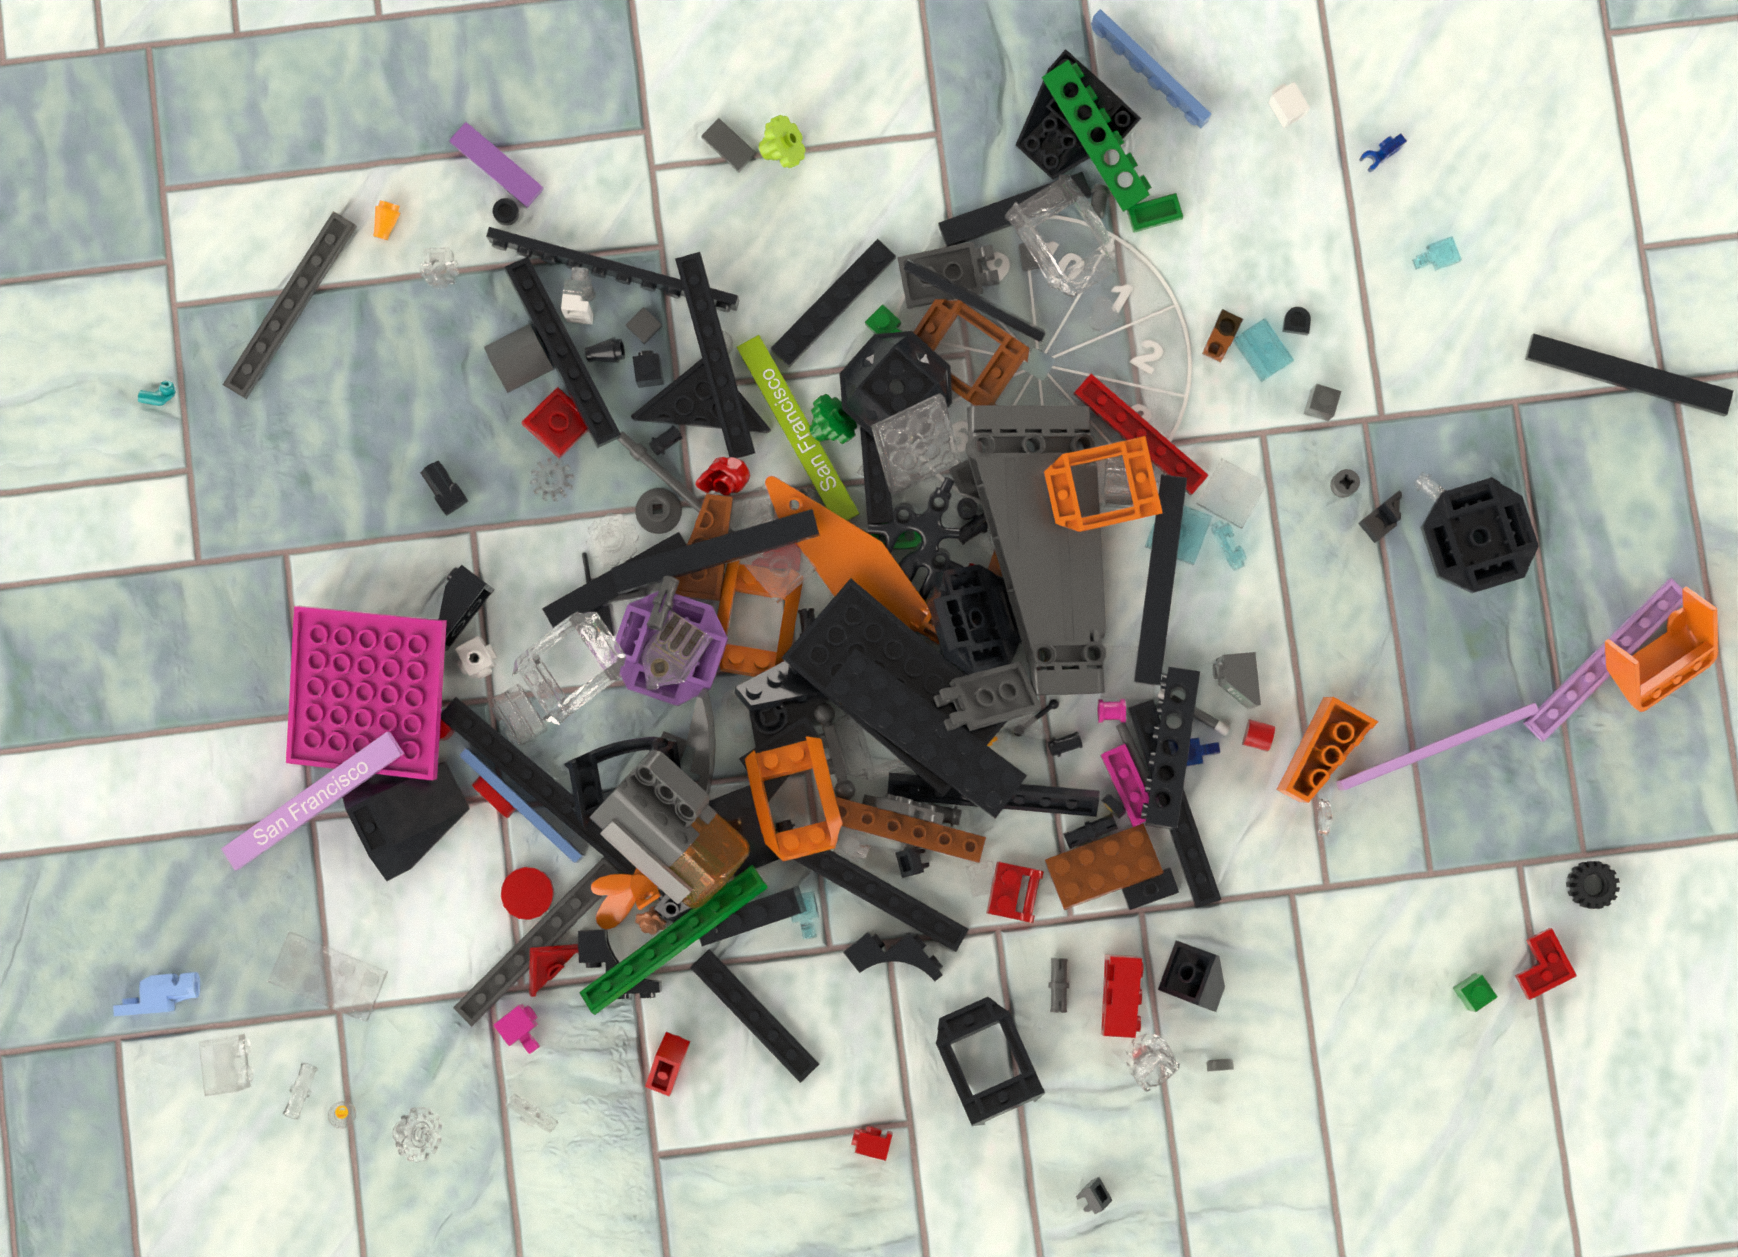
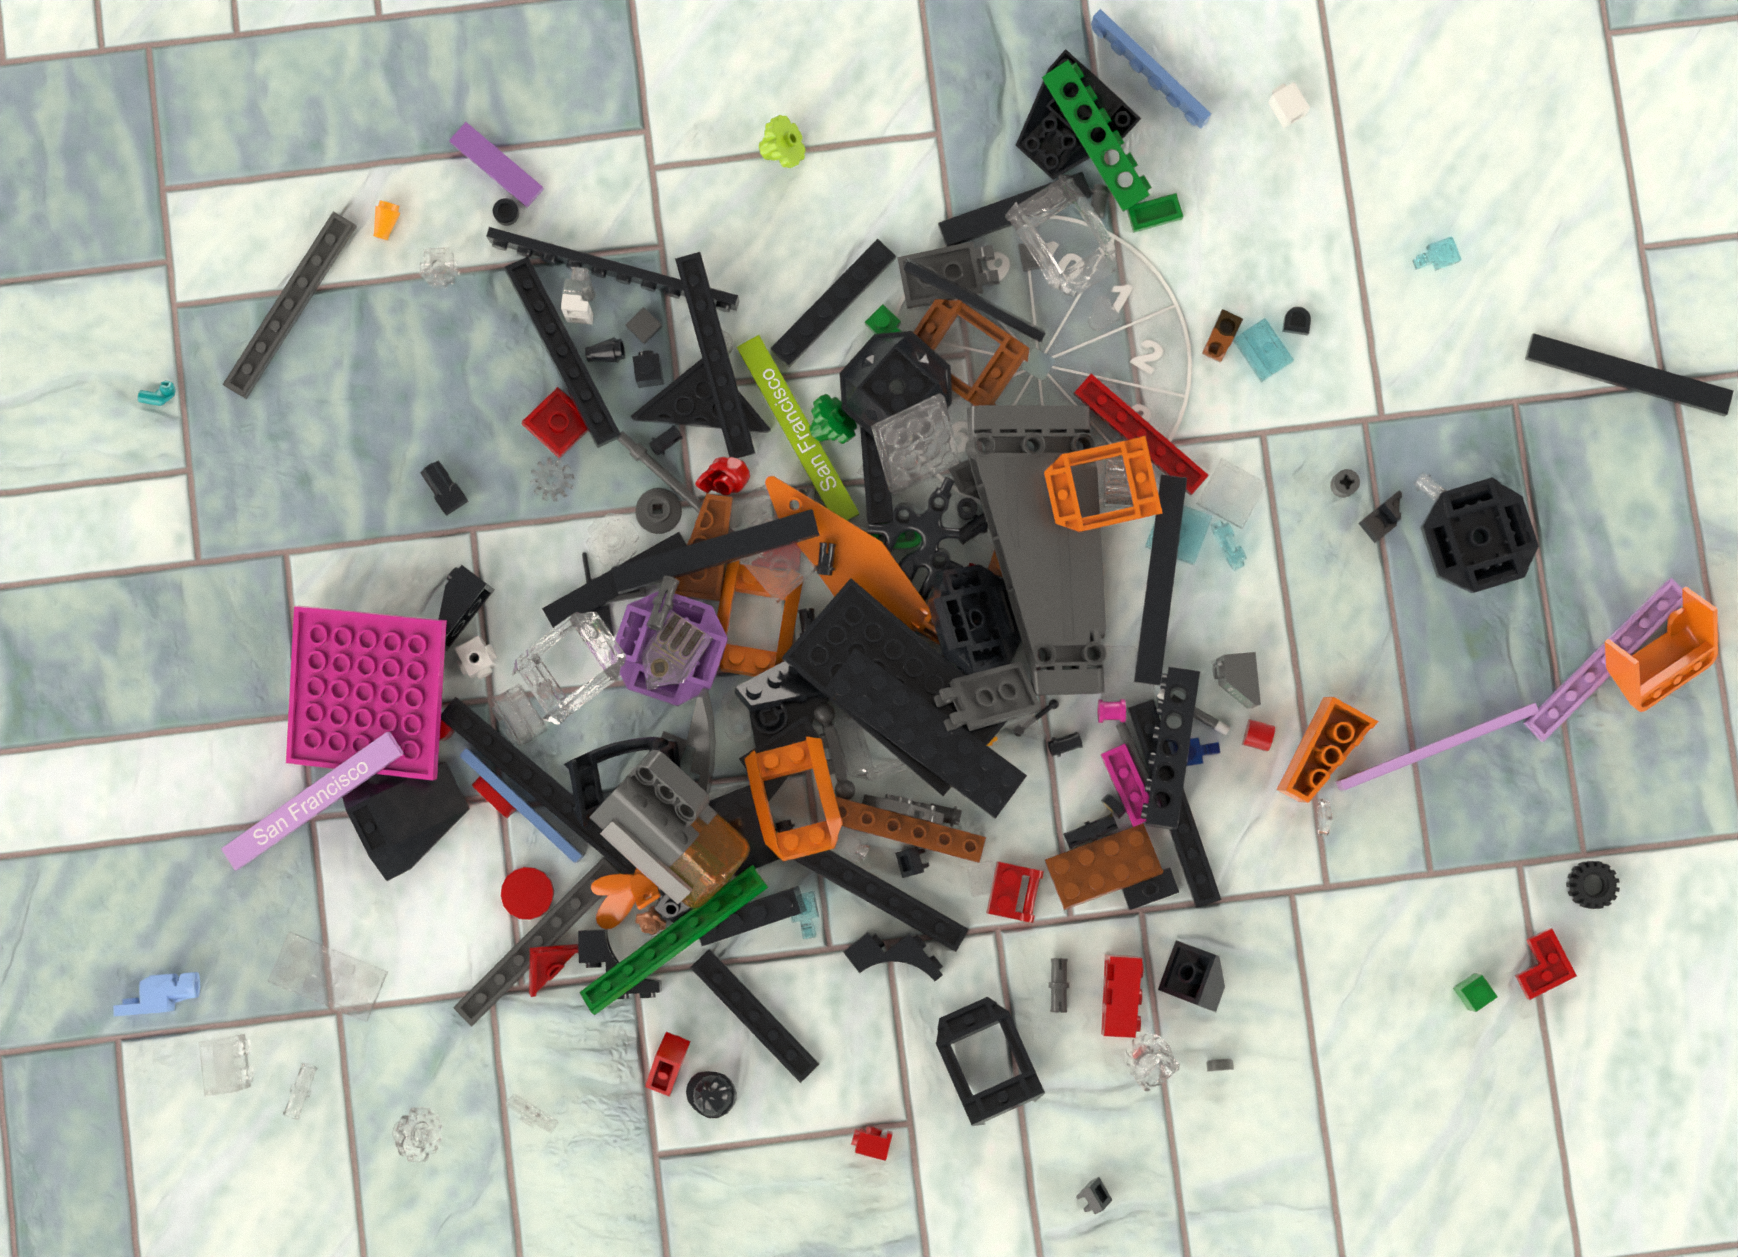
(341, 1114): clear tile -> none
(516, 1027): dark pink brick -> none
(518, 358): dark grey slope -> none
(711, 1094): none -> black piece
(728, 145): dark grey tile -> none
(826, 561): none -> black pin
(1026, 798): black plate -> none
(1322, 402): dark grey brick -> none
(1387, 148): clear blue plate -> none

